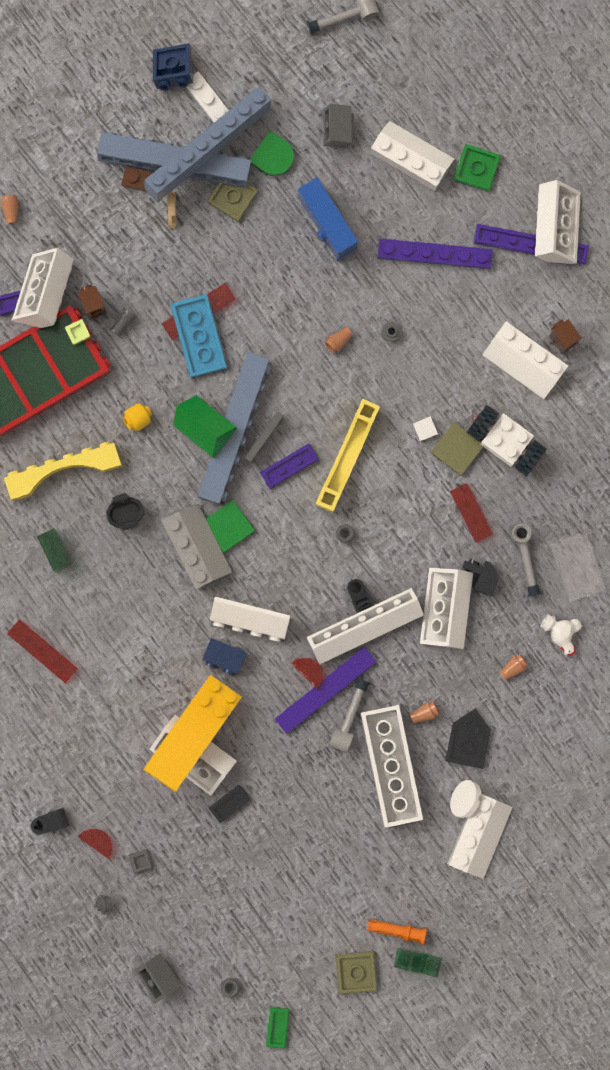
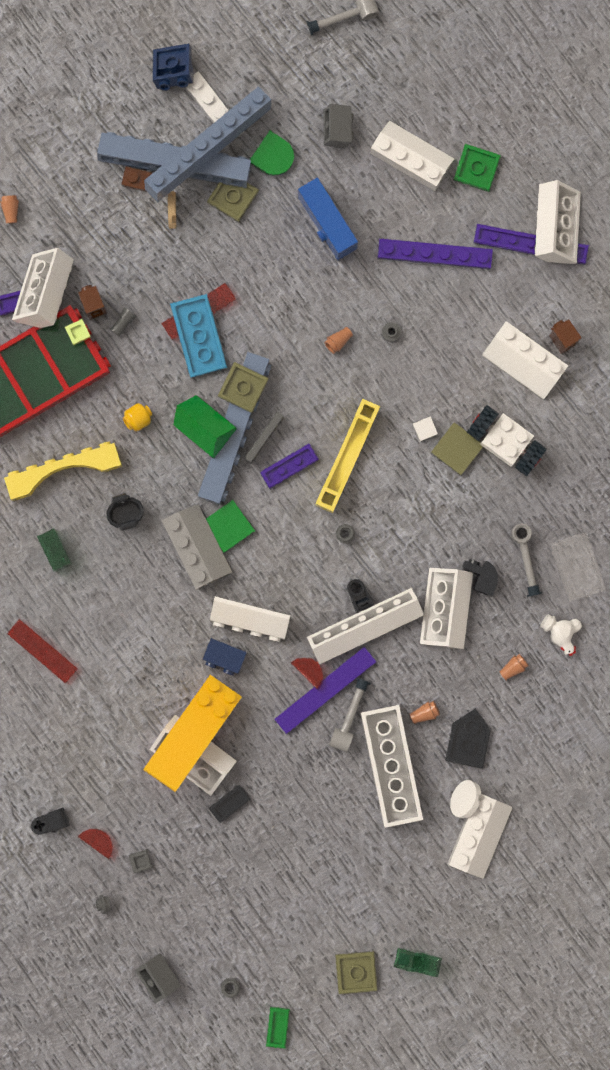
(243, 387): none -> olive tile
(405, 932): orange pin -> none
(471, 512): clear red tile -> none

